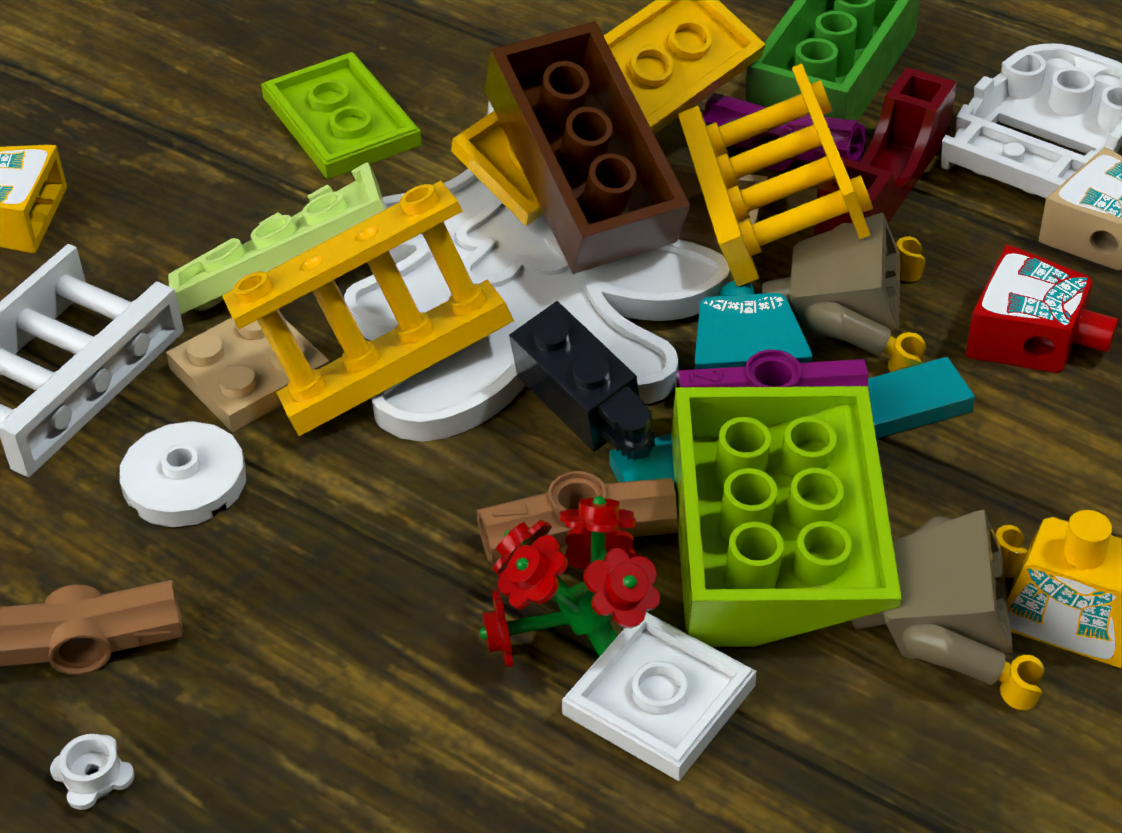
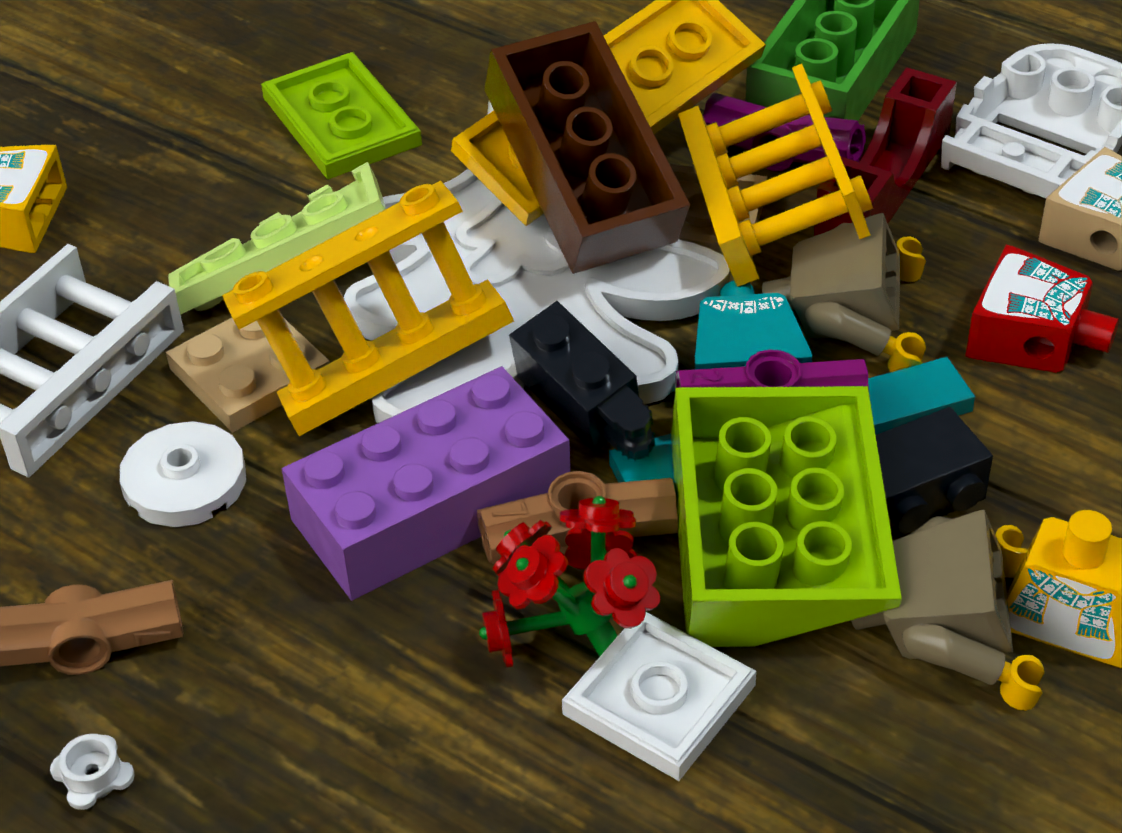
(418, 478): none -> medium lavender brick
(931, 469): none -> black hinge

